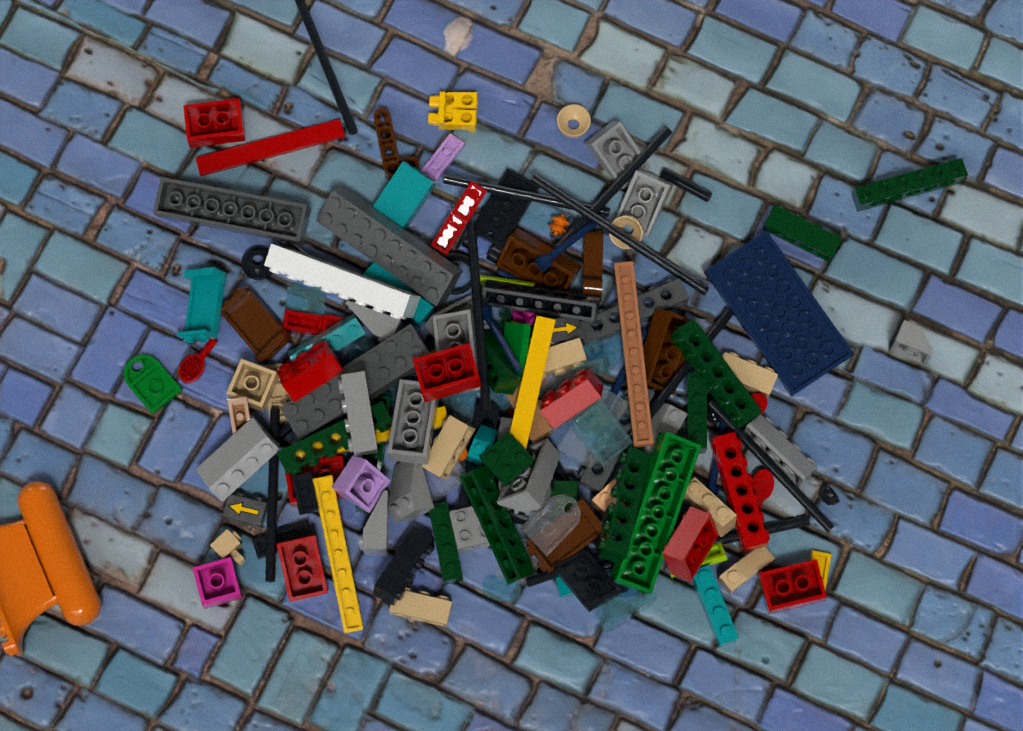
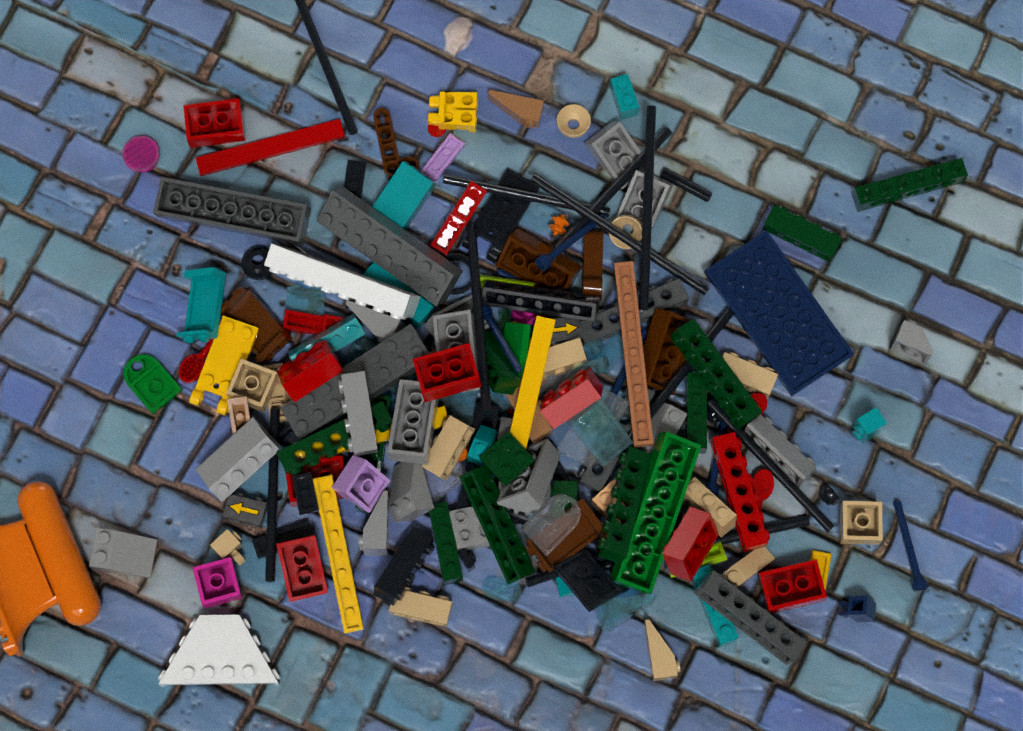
(123, 553): none -> light grey slope
(141, 154): none -> tile
(219, 653): none -> white piece
(232, 344): none -> yellow hinge
(355, 177): none -> black plate
(435, 131): none -> red piece
(468, 559): none -> black plate
(522, 109): none -> medium nougat slope
(624, 97): none -> teal brick
(647, 208): none -> black piece
(661, 657): none -> tan slope
(755, 628): none -> dark grey brick
(859, 609): none -> dark blue brick
(861, 522): none -> tan brick
(868, 425): none -> teal brick
(918, 581): none -> dark blue piece

